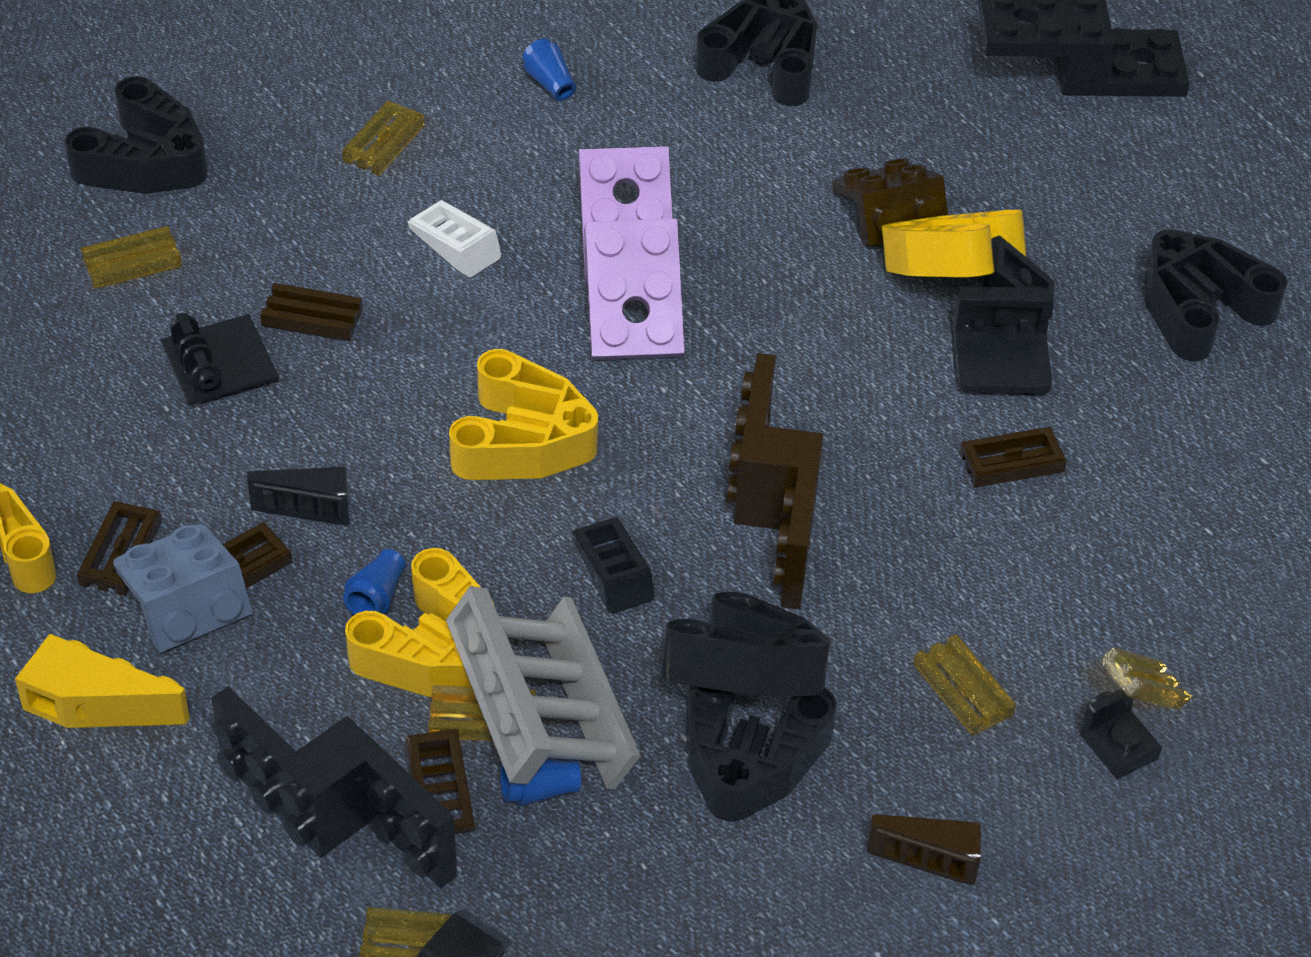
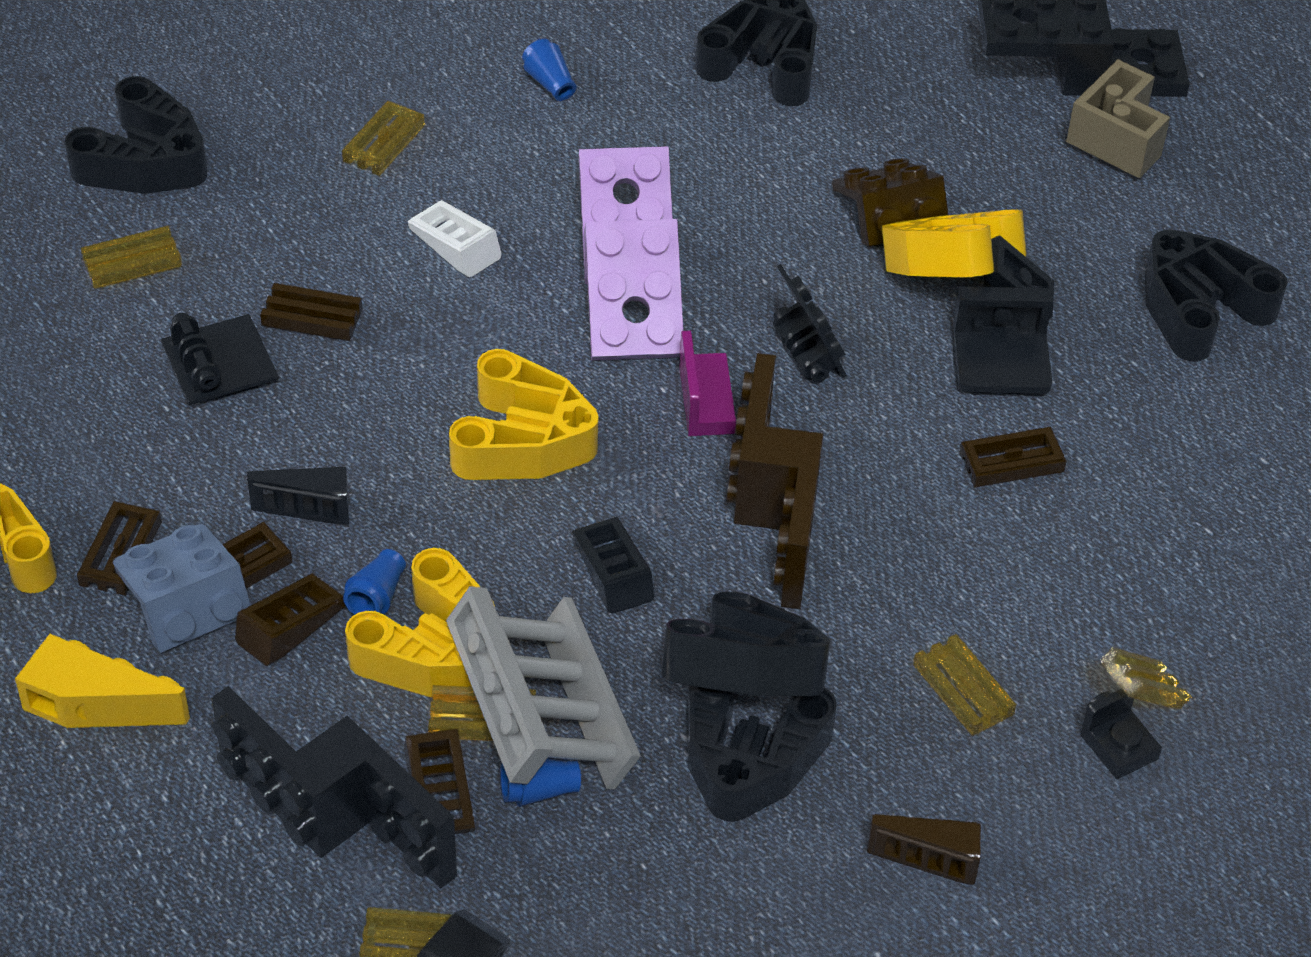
(271, 641): none -> dark brown slope
(706, 391): none -> magenta panel
(805, 333): none -> black hinge
(1116, 120): none -> dark tan brick

